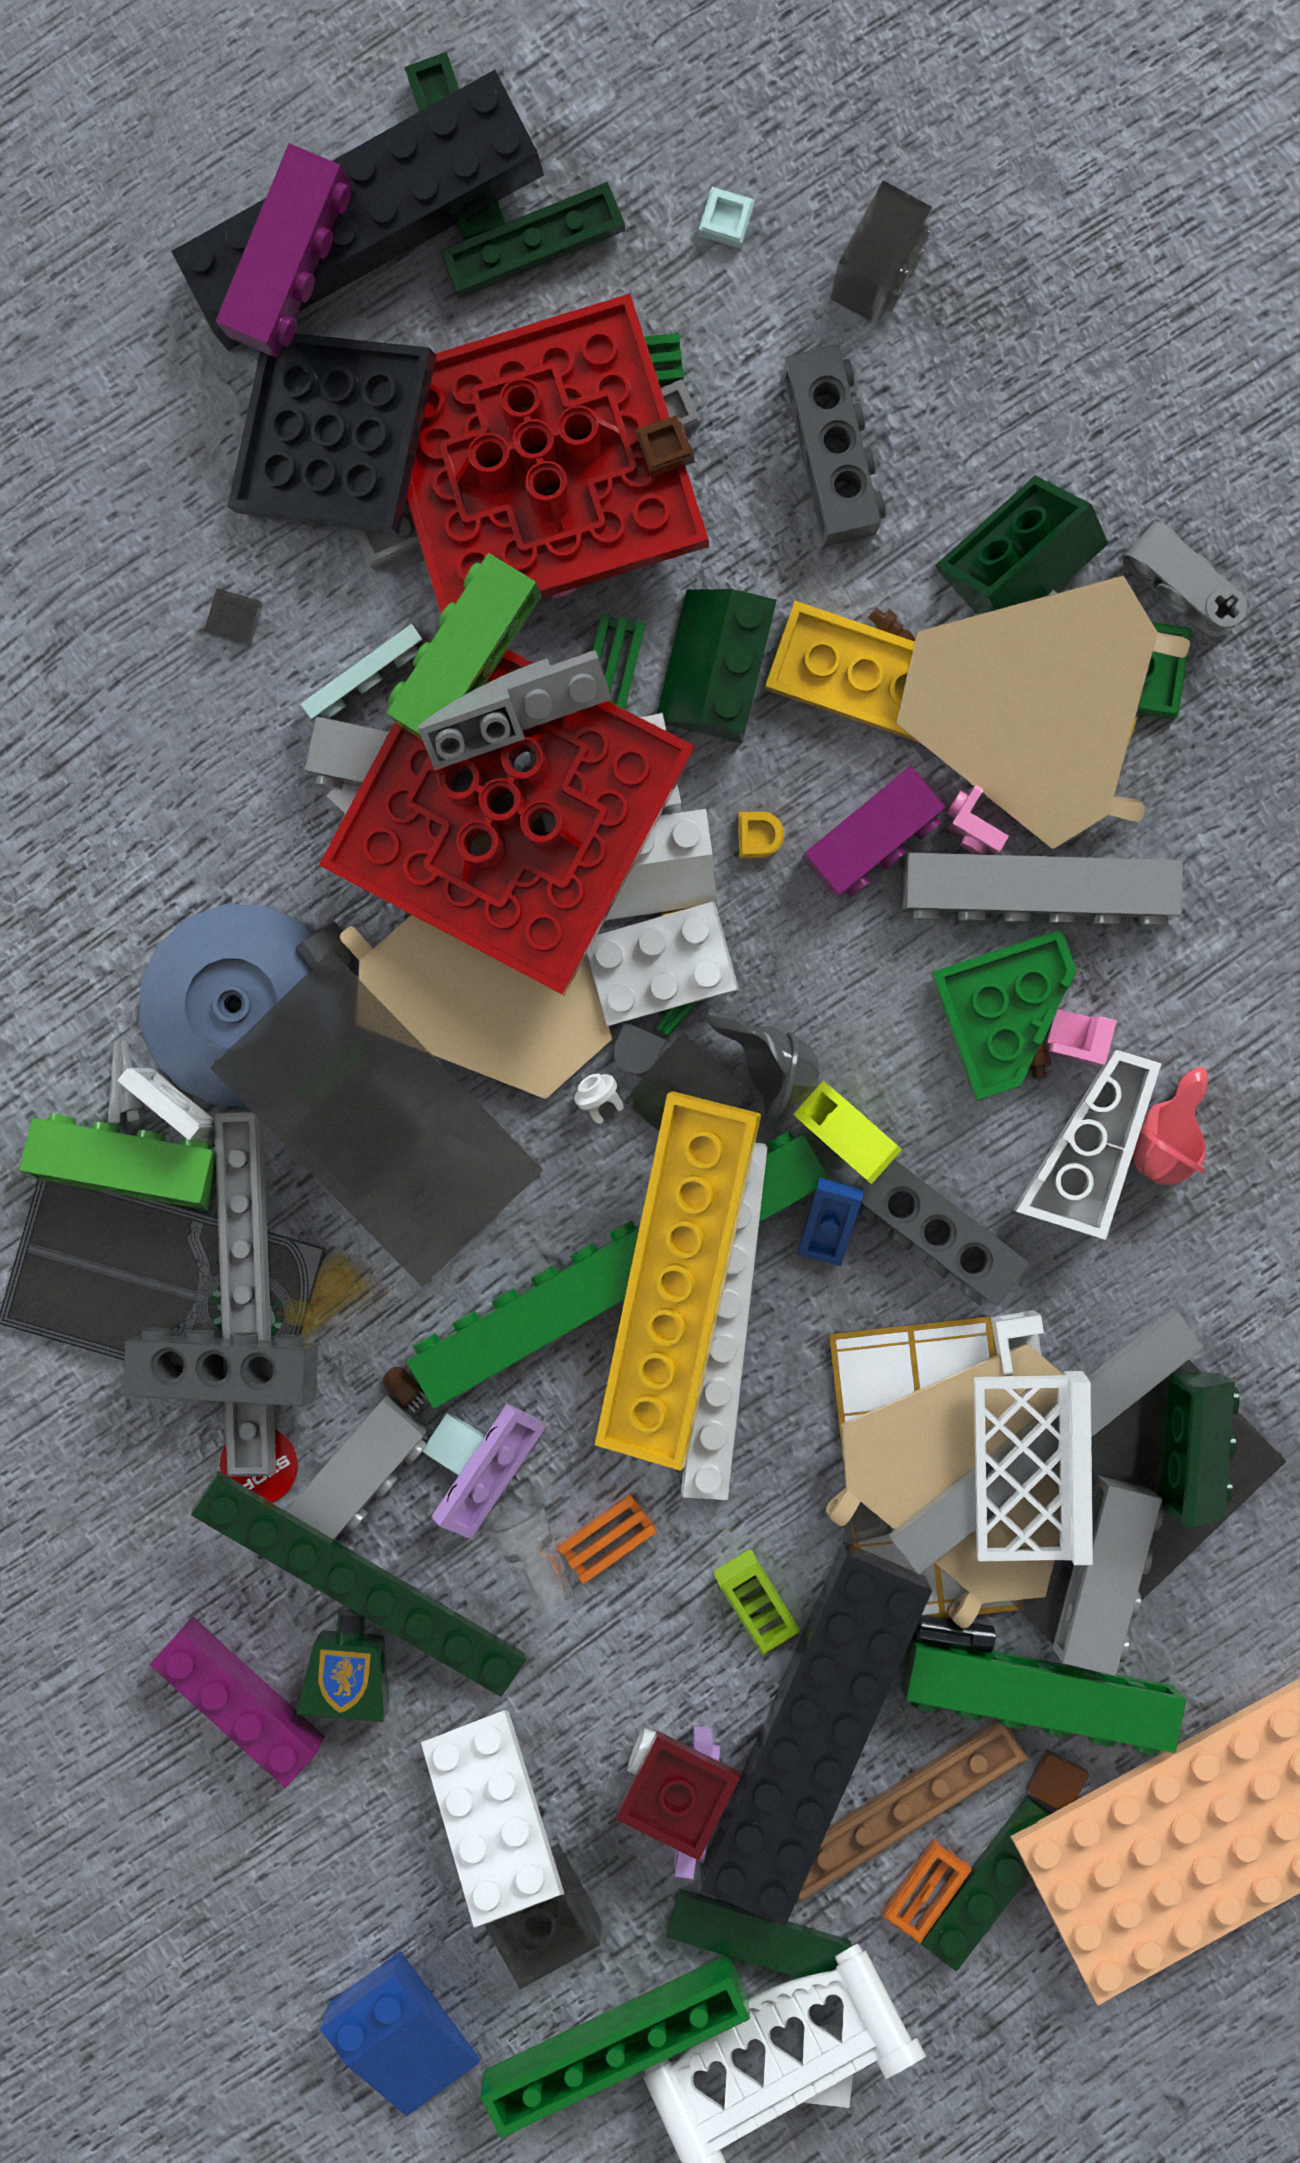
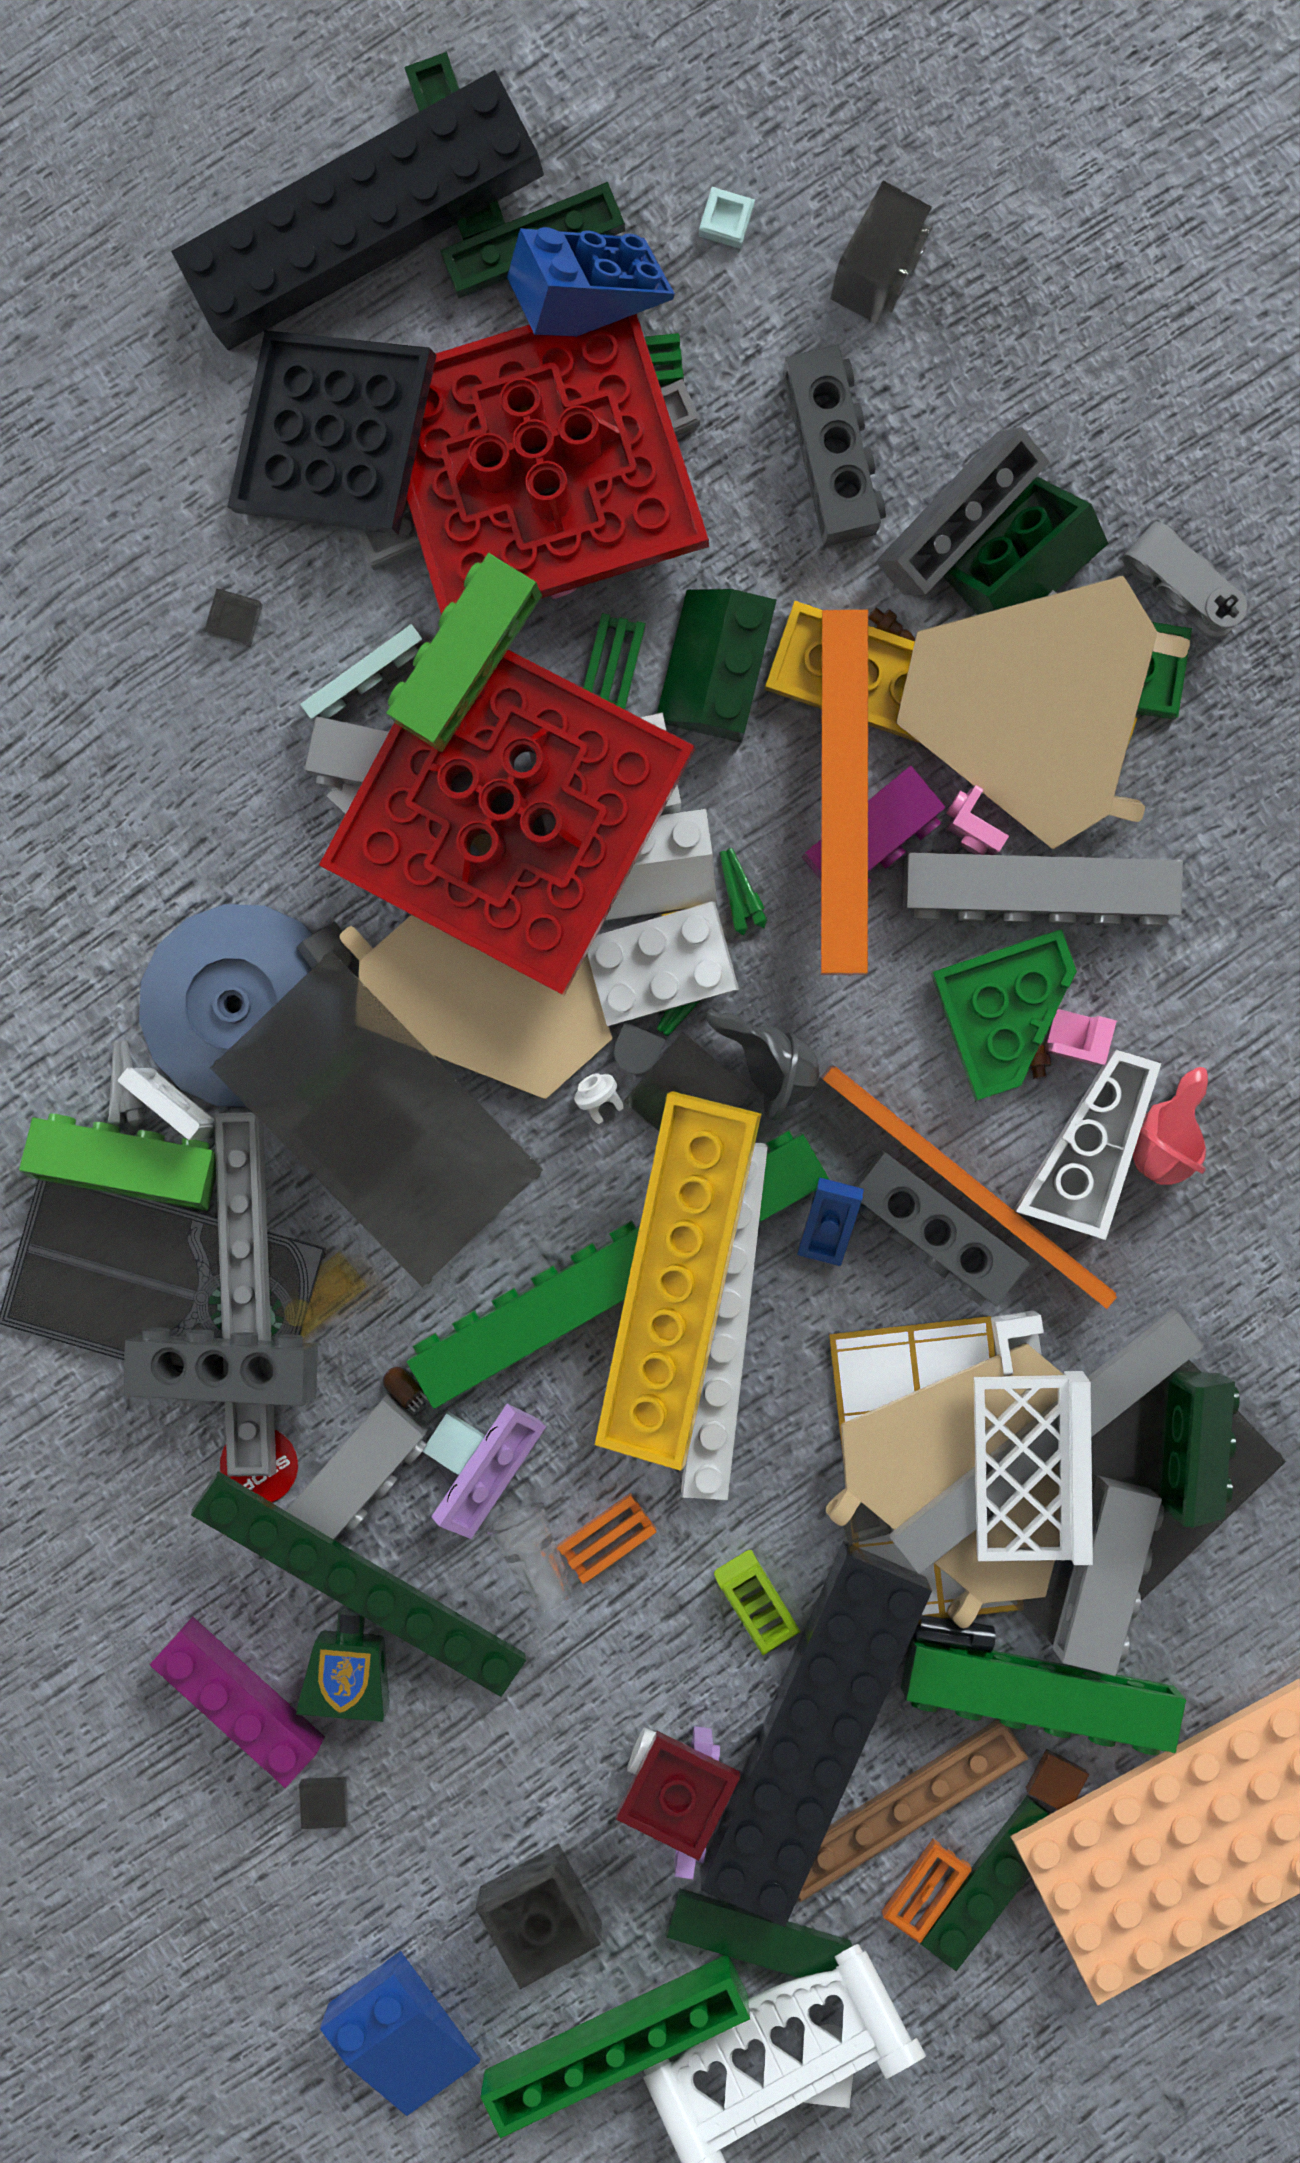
(284, 251): magenta brick -> none
(323, 1802): none -> clear smoke tile
(492, 1819): white plate -> none
(512, 703): light grey slope -> none
(583, 279): none -> blue slope
(664, 446): reddish brown tile -> none
(741, 896): none -> green piece
(759, 834): yellow tile -> none
(844, 793): none -> orange tile
(847, 1132): neon yellow slope -> none
(962, 511): none -> flat silver brick
(969, 1186): none -> orange tile

